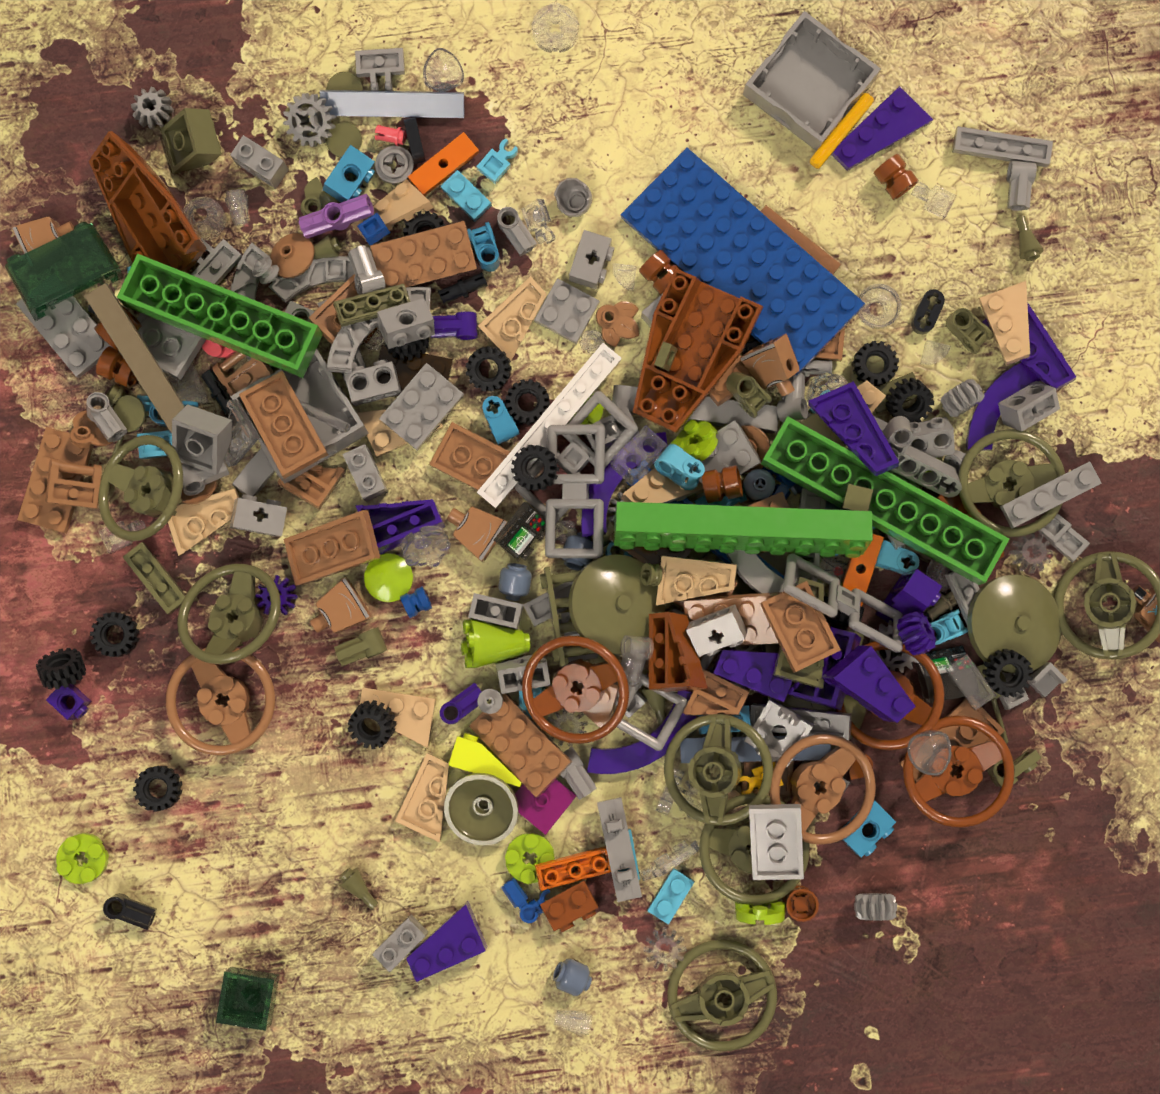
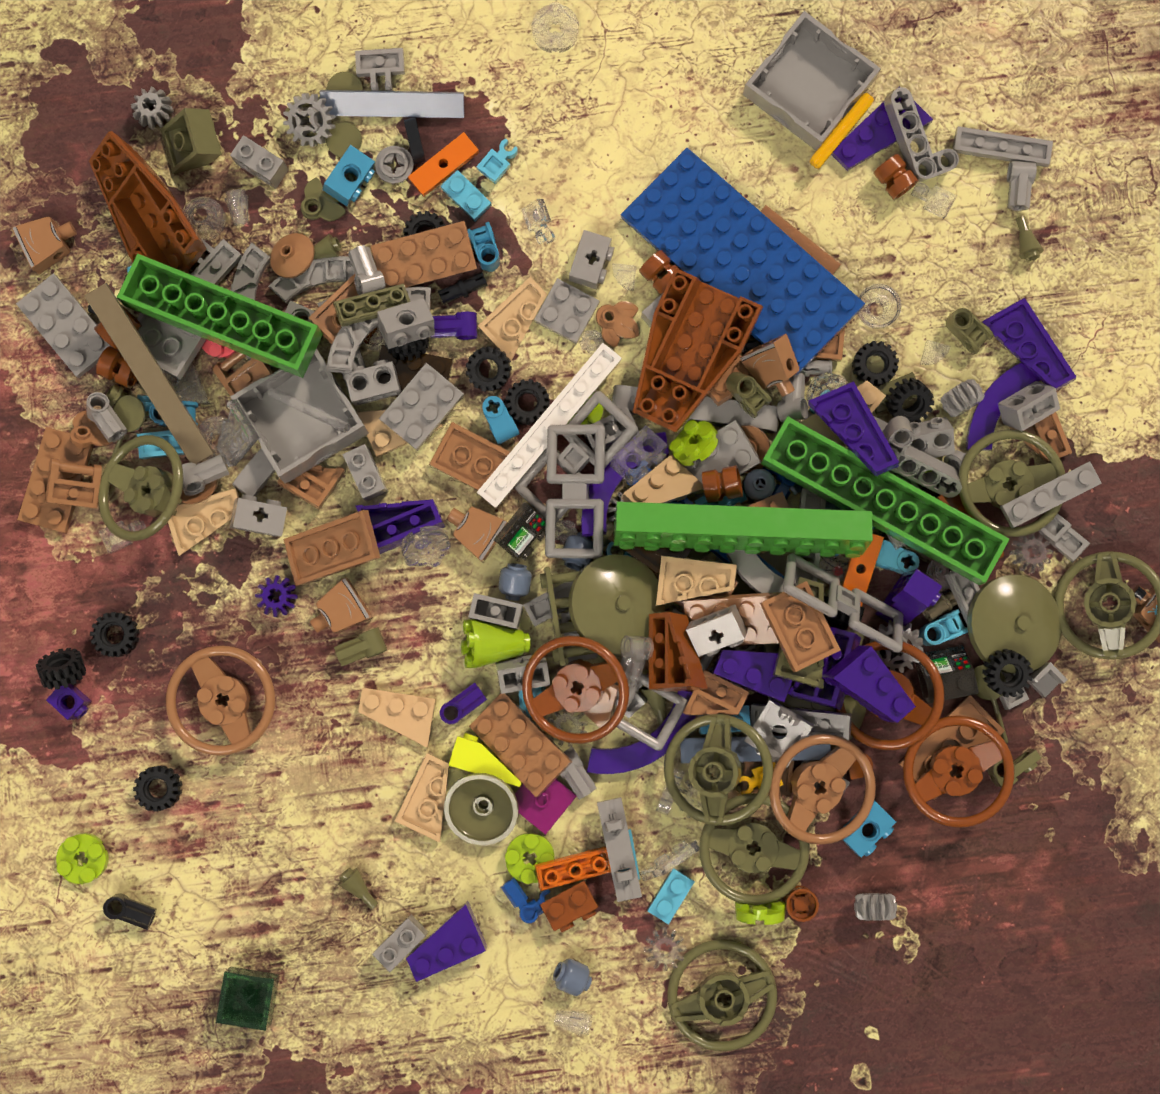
(62, 269): clear green windscreen -> none
(155, 577): olive plate -> none
(201, 438): light grey slope -> none
(218, 391): black pin -> none
(236, 605): olive piece -> none
(265, 271): light grey wheel -> none
(283, 424): medium nougat plate -> none
(350, 212): medium lavender piece -> none
(366, 735): black tyre -> none
(373, 229): blue tile -> none
(388, 578): lime dish -> none
(391, 135): coral pin -> none
(398, 205): tan wing -> none
(416, 602): blue wheel -> none
(442, 71): clear helmet -> none
(496, 698): light grey tile -> none
(516, 232): light grey piece -> none
(522, 460): black tyre -> none
(573, 197): light grey hair -> none
(651, 574): olive bush -> none
(665, 356): olive tile -> none
(678, 466): medium azure piece -> none
(776, 842): light grey plate -> none
(857, 498): olive tile -> none
(916, 633): dark purple gear -> none
(917, 134): none -> light grey beam
(930, 752): clear helmet -> none
(933, 314): black beam -> none
(970, 682): clear tile -> none
(1008, 320): tan wing -> none
(1052, 432): none -> medium nougat wing

